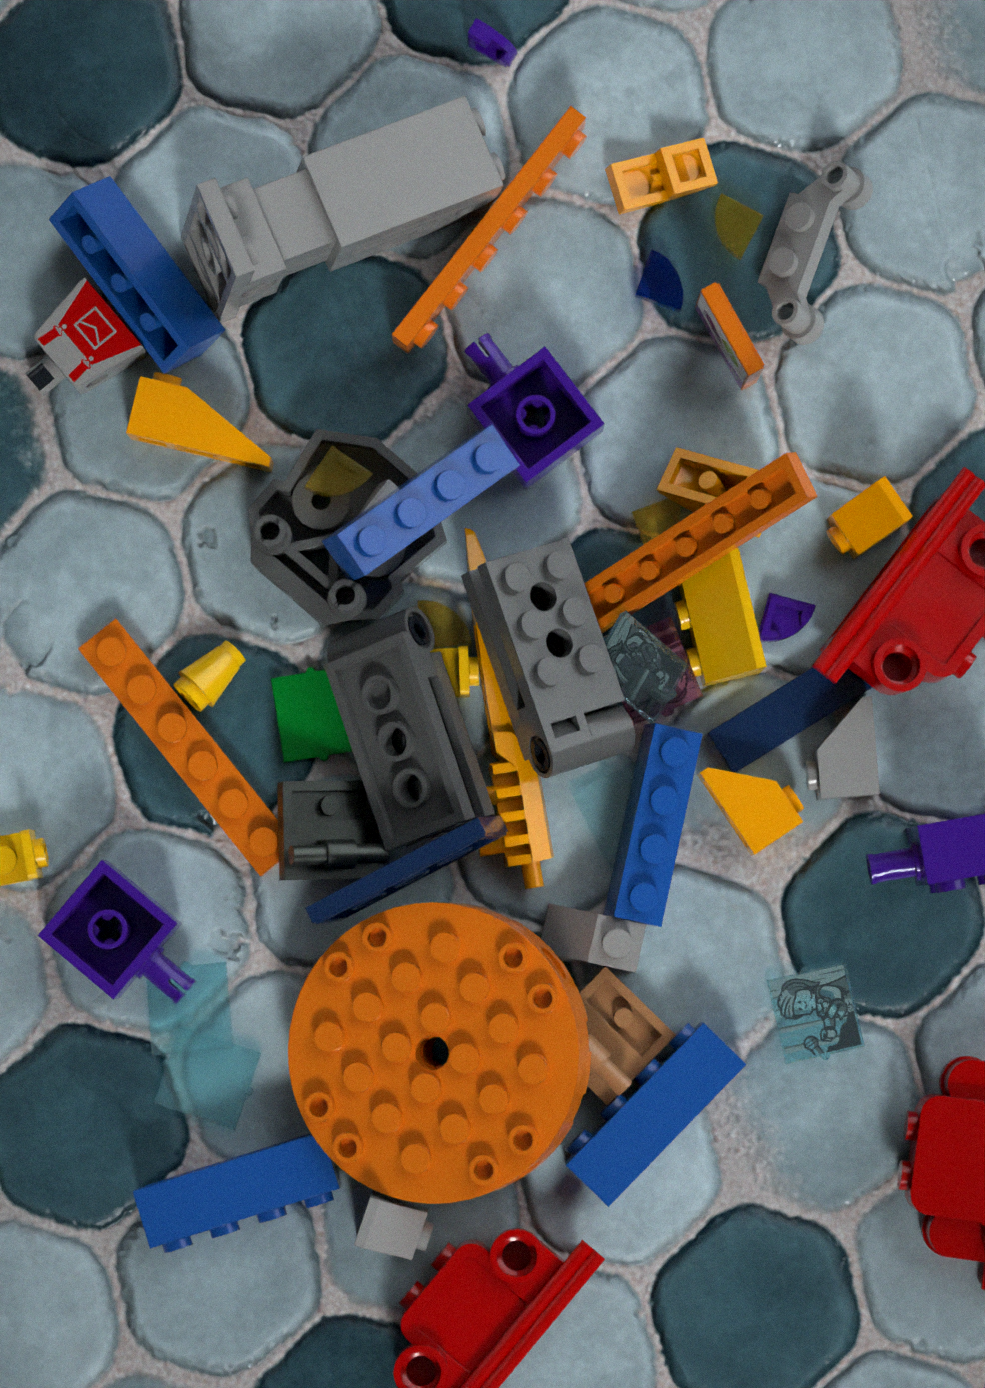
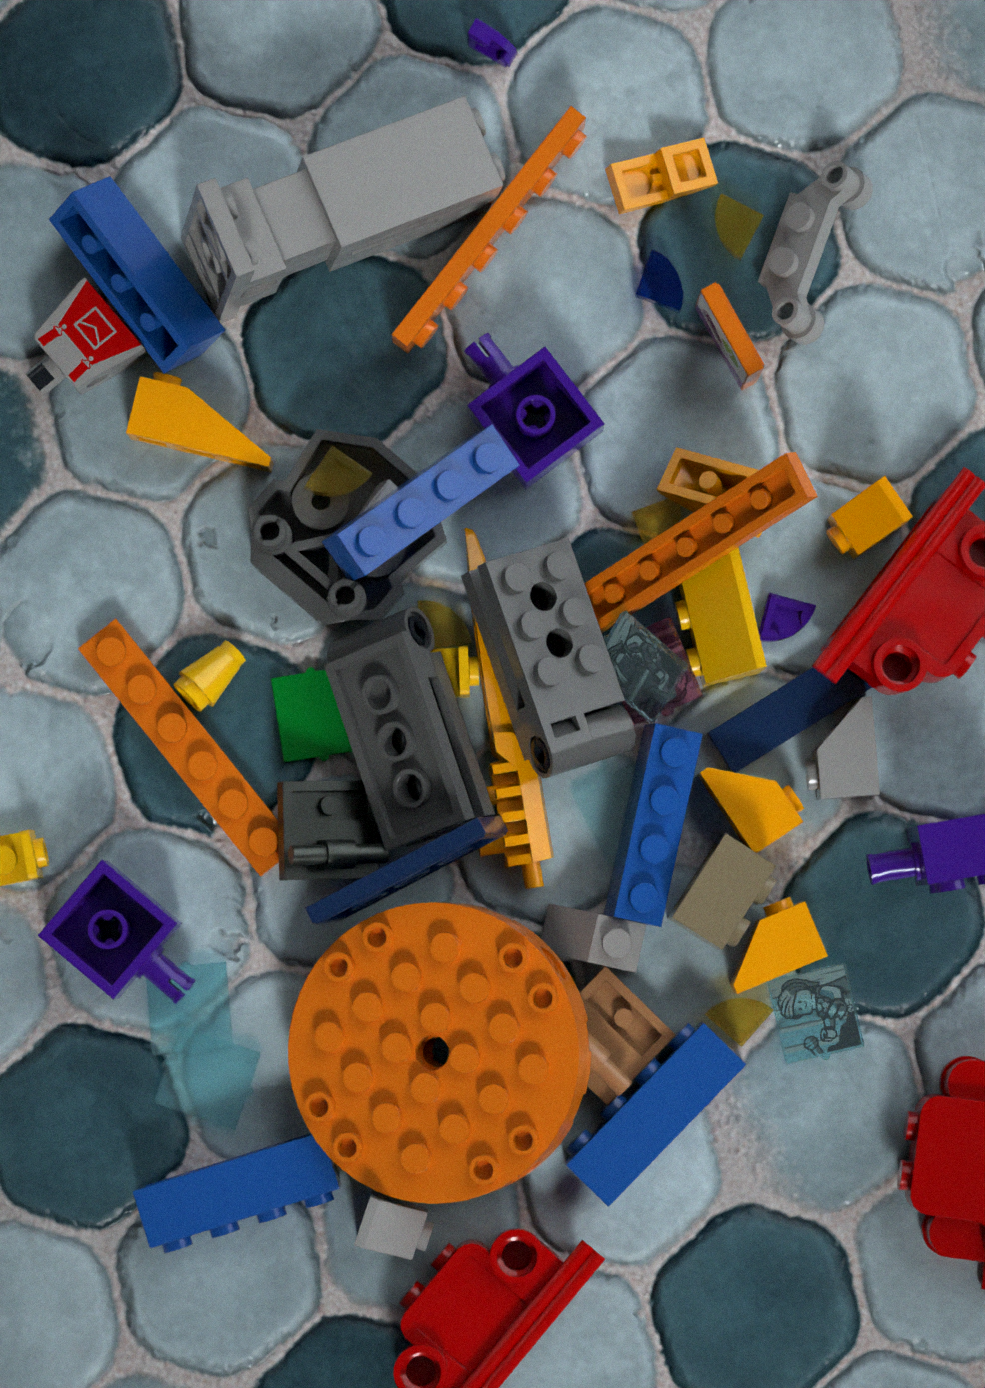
(723, 892): none -> dark tan brick
(739, 1017): none -> clear yellow tile
(778, 945): none -> light orange slope

